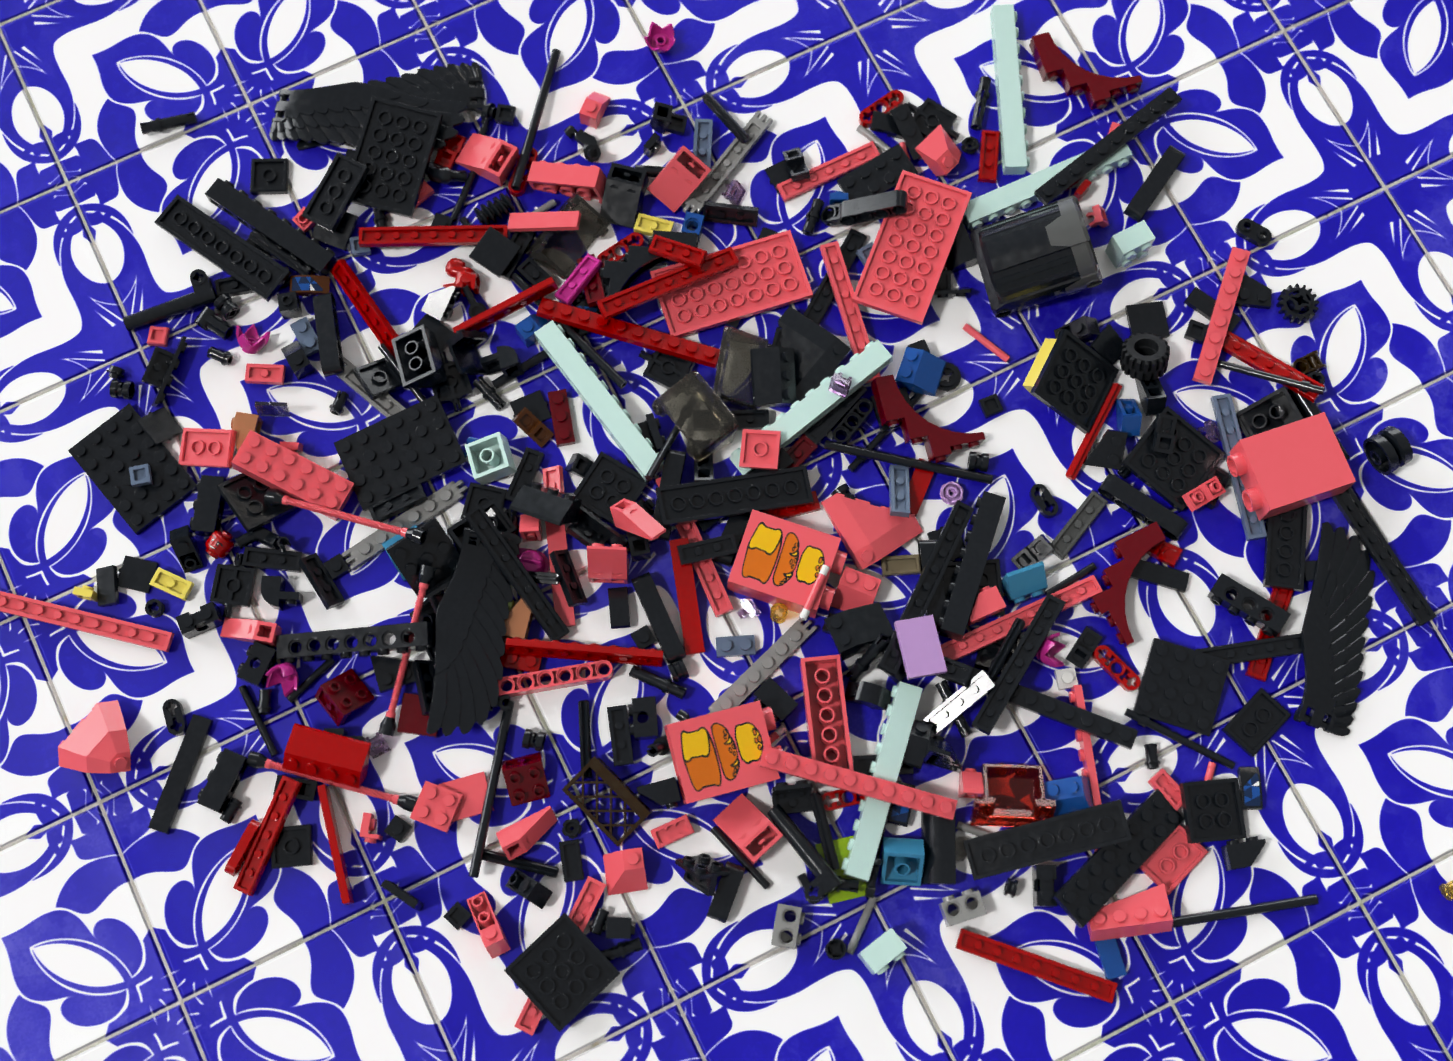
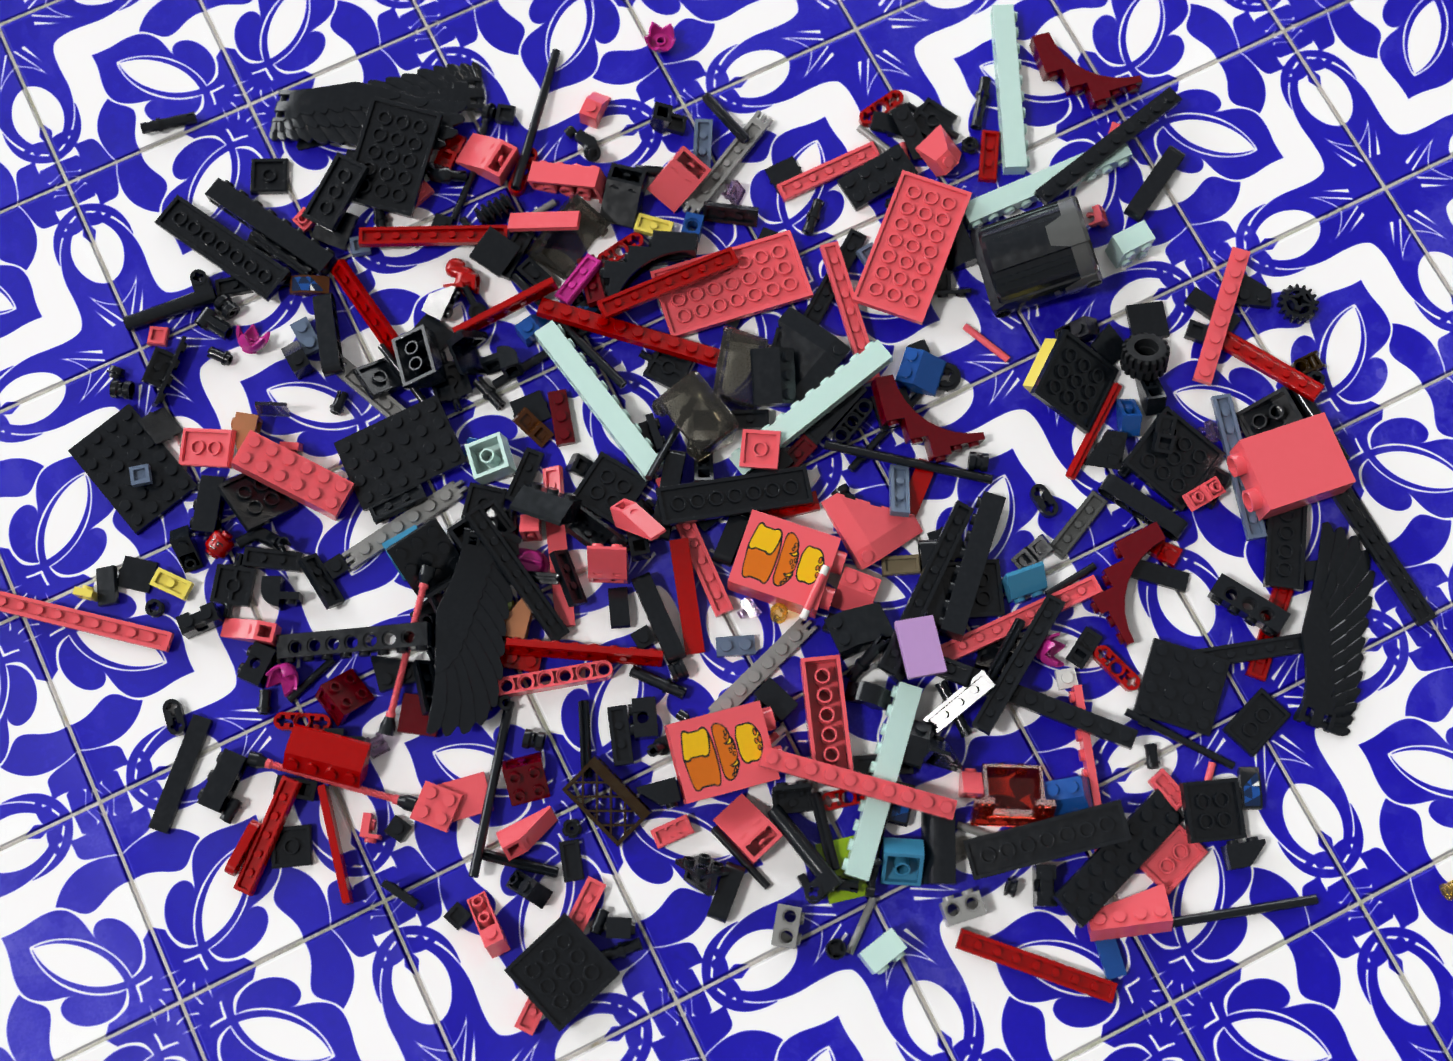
(98, 742): coral brick -> none
(258, 721): black bar -> none
(265, 374): coral plate -> none
(289, 305): black brick -> none
(289, 716): none -> red beam
(415, 535): coral hose -> none
(625, 871): coral slope -> none
(652, 145): black plate -> none
(677, 251): red tile -> none
(707, 549): black plate -> none
(795, 164): black slope -> none
(837, 197): blue plate -> none
(840, 385): clear purple tile -> none
(866, 208): black piece -> none
(953, 487): lavender plate -> none
(986, 604): coral slope -> none
(990, 406): black tile -> none
(1082, 189): red tile -> none
(1253, 233): black plate -> none
(1303, 385): black bar -> none
(1388, 450): black wheel -> none

